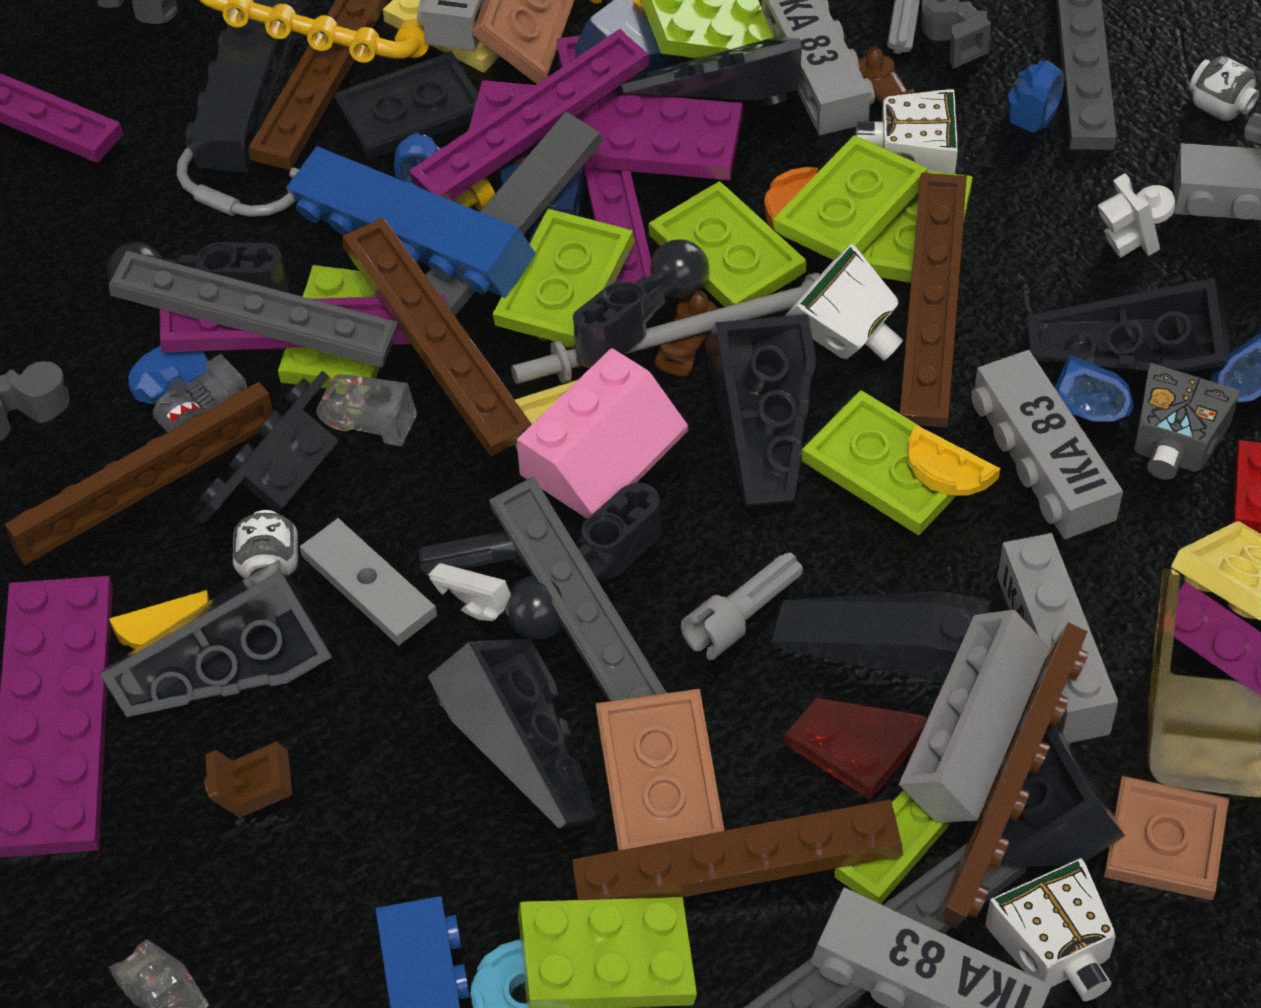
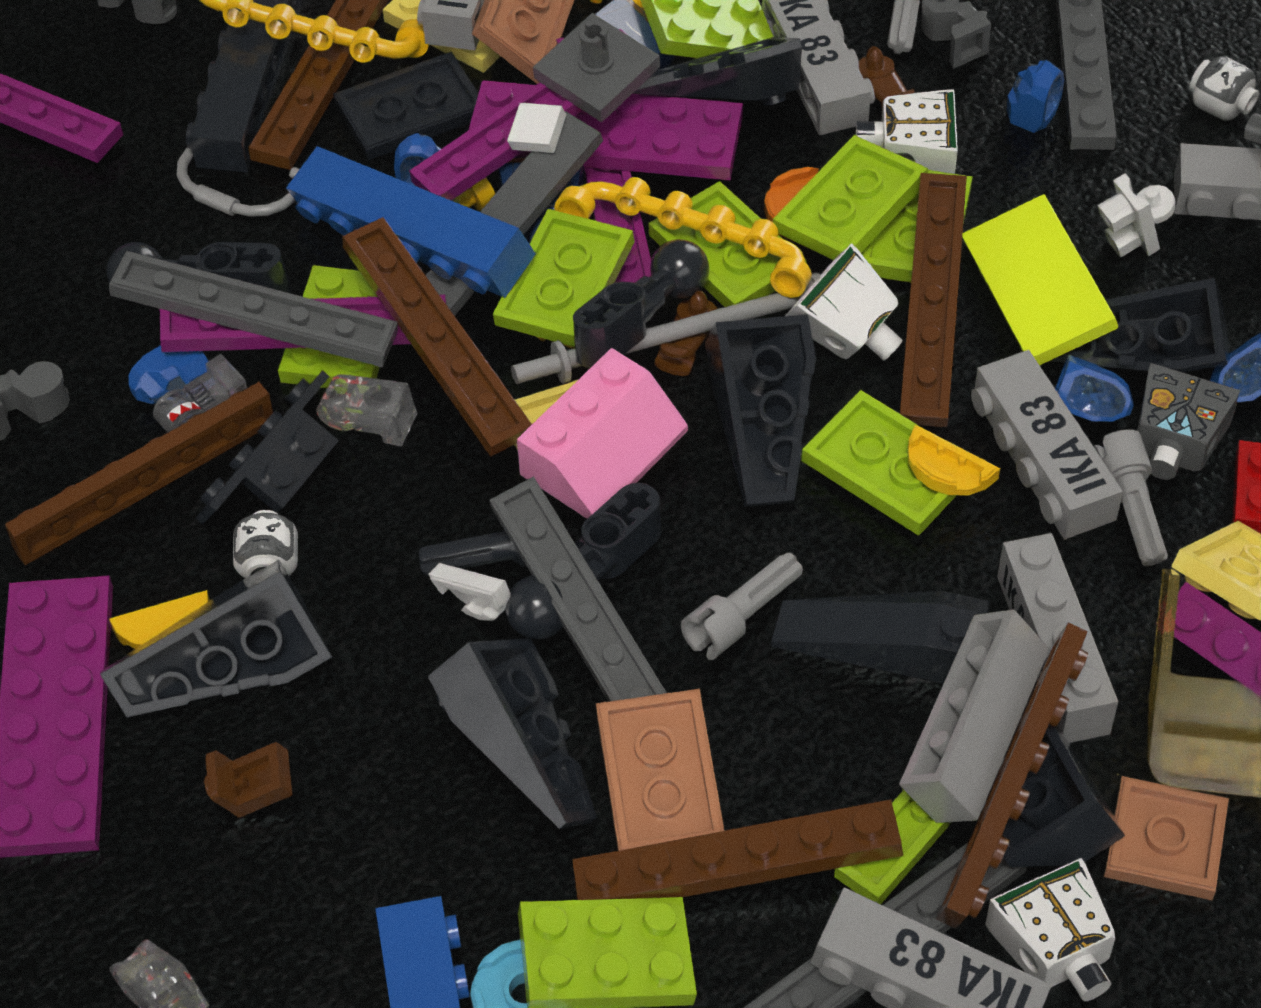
(368, 581): light grey tile -> none
(536, 127): none -> white tile
(596, 67): none -> dark grey tile
(790, 273): none -> yellow bar
(855, 741): clear red wing -> none
(1039, 280): none -> neon yellow tile
(1130, 466): none -> light grey piece

